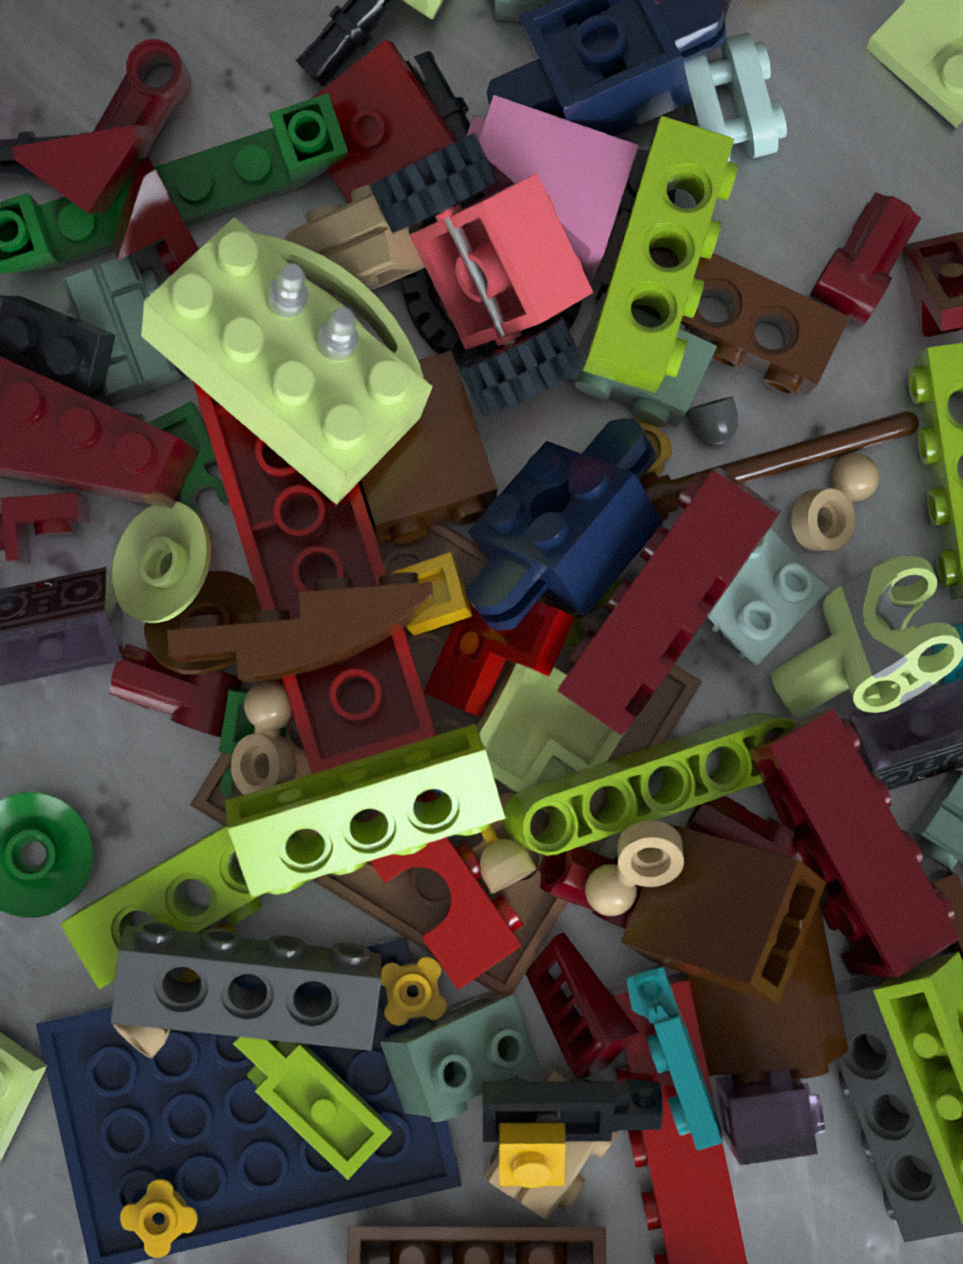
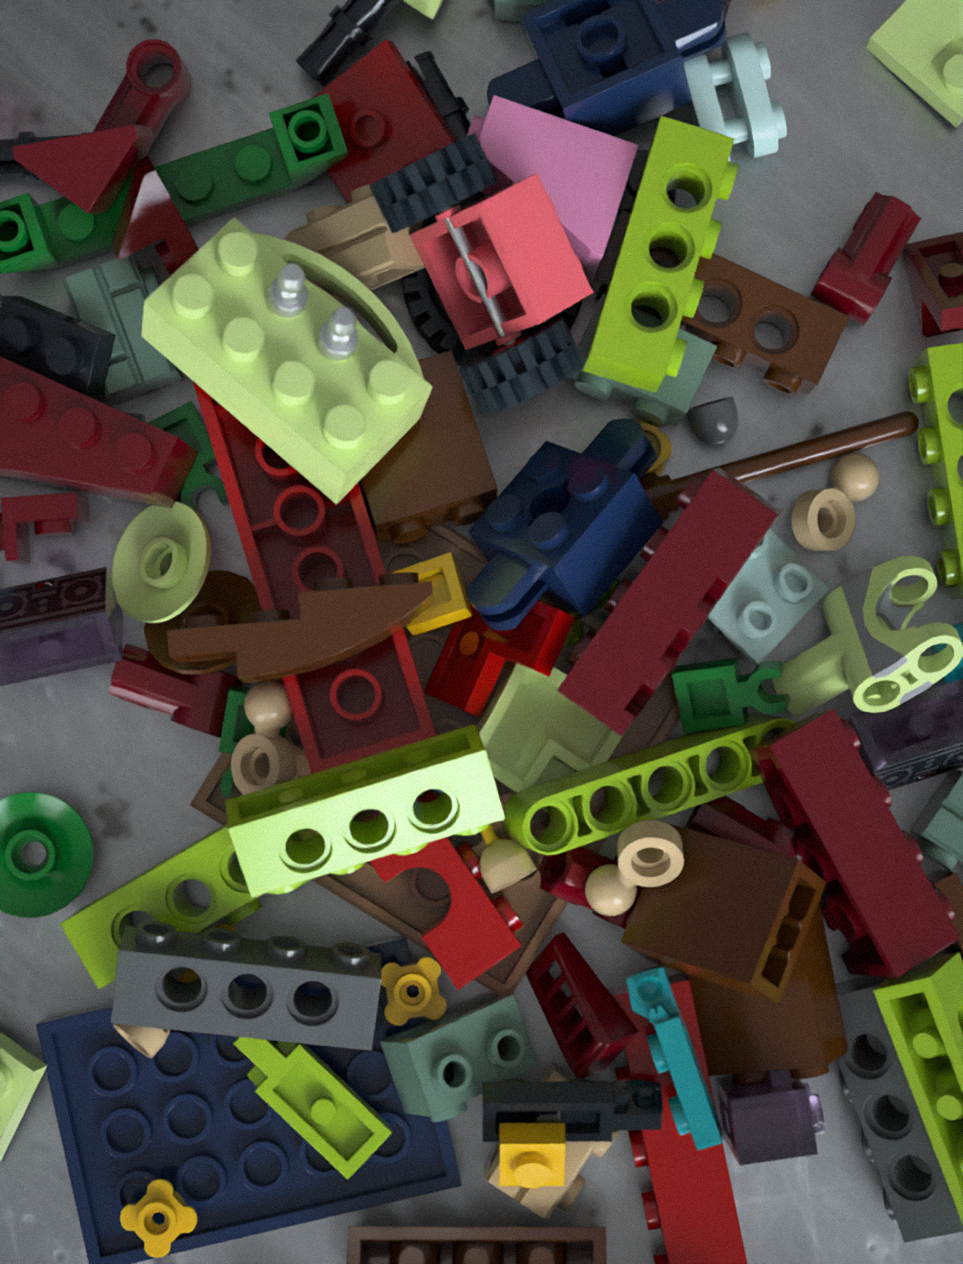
(718, 695): none -> green plate

